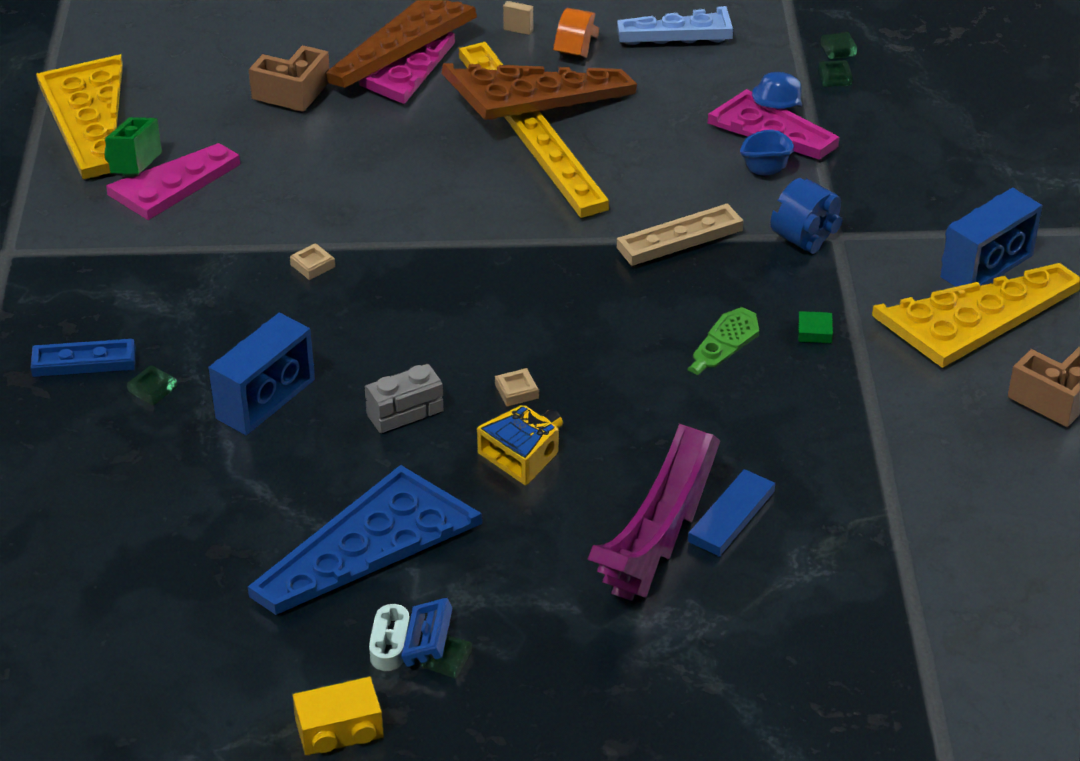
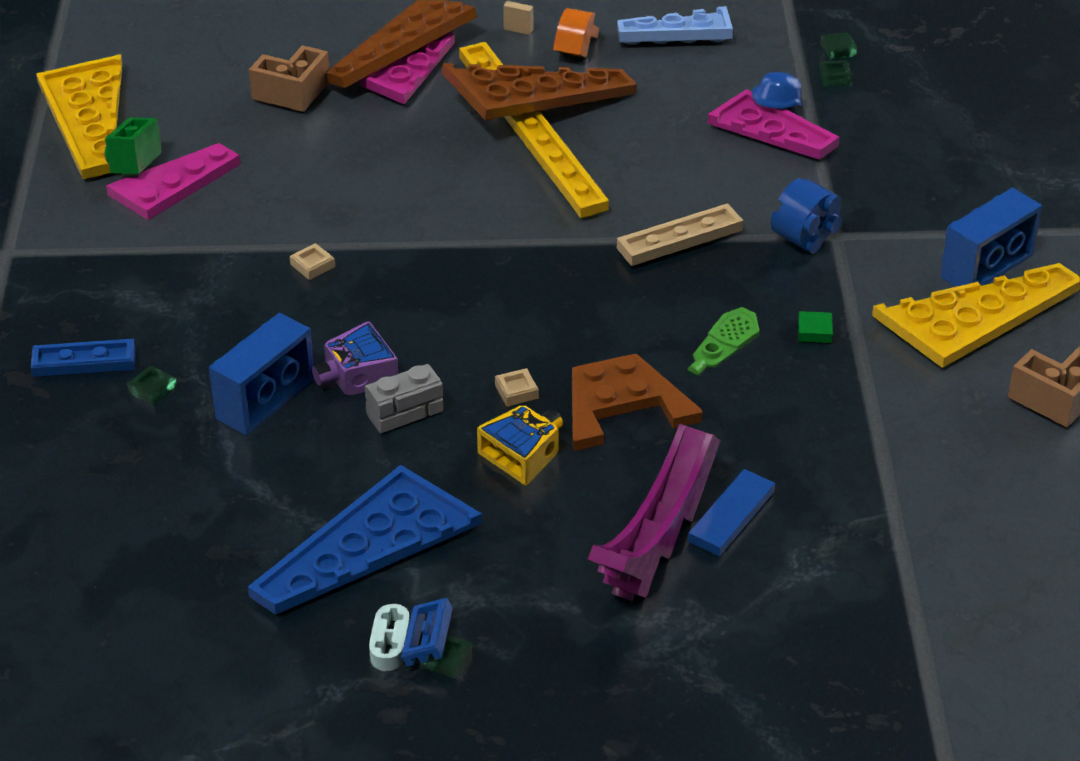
(338, 716): yellow brick -> none
(356, 360): none -> torso
(619, 388): none -> dark orange wing
(766, 152): blue helmet -> none

